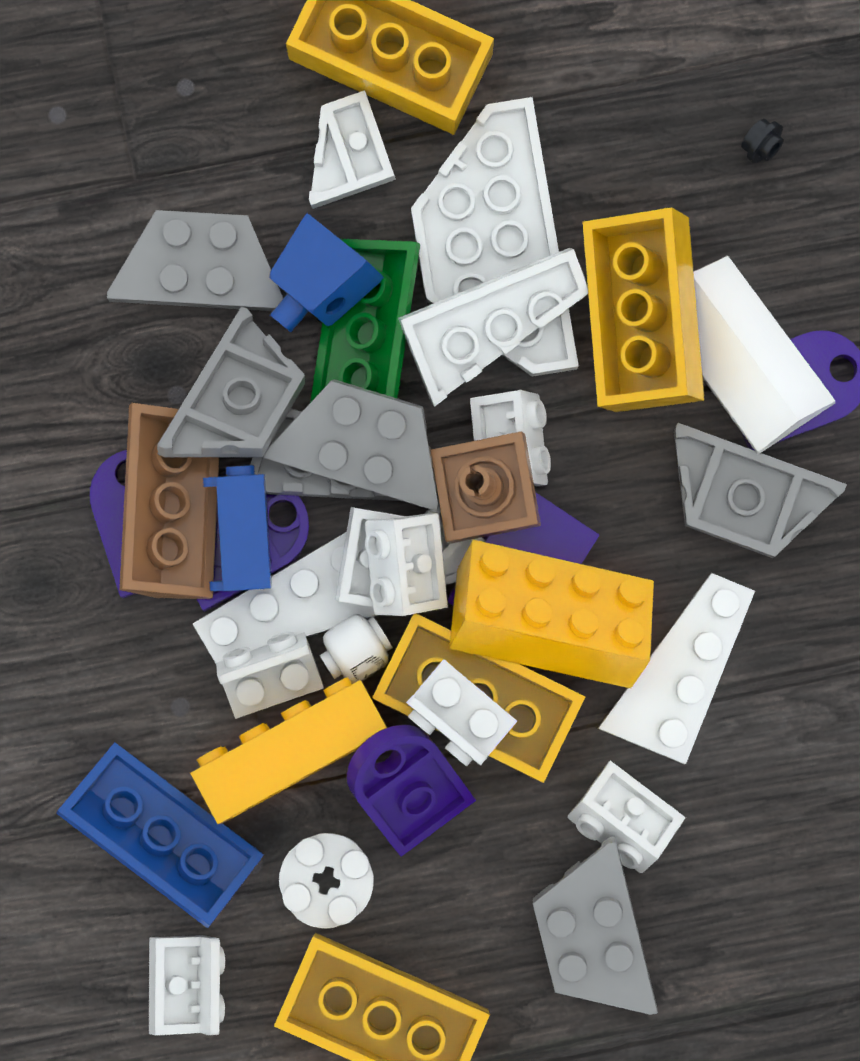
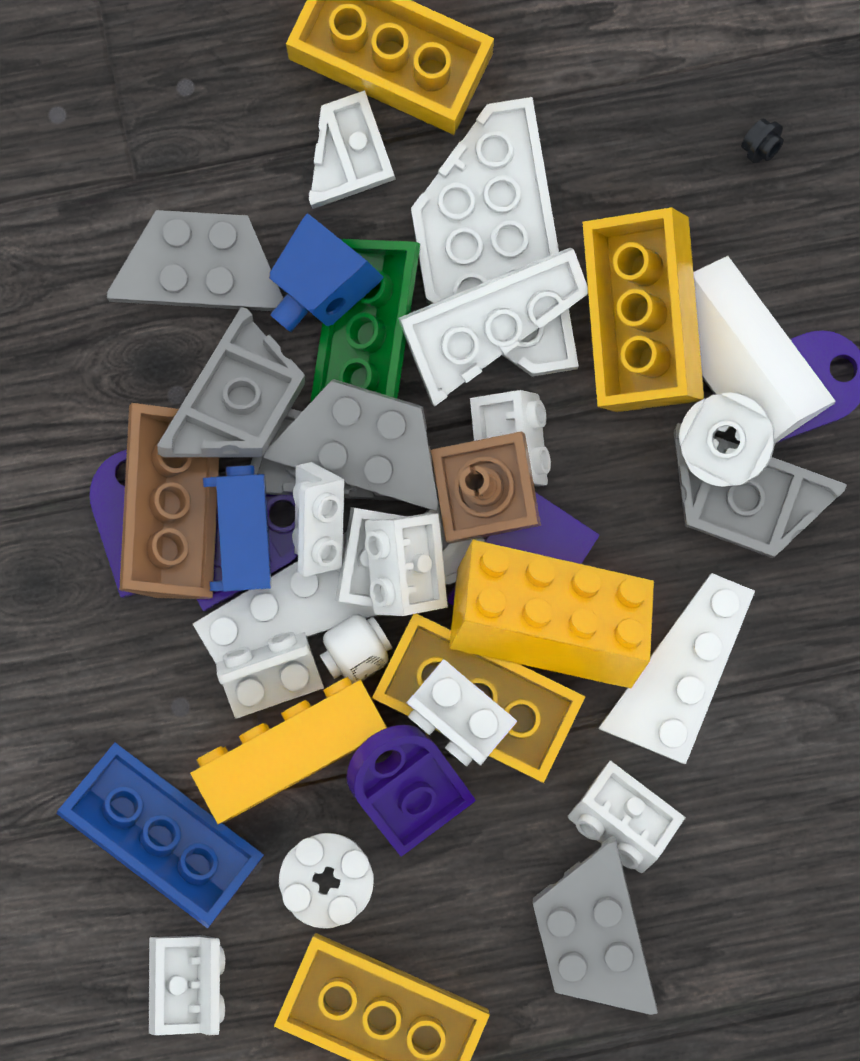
(318, 519): none -> white bracket
(718, 413): none -> white plate

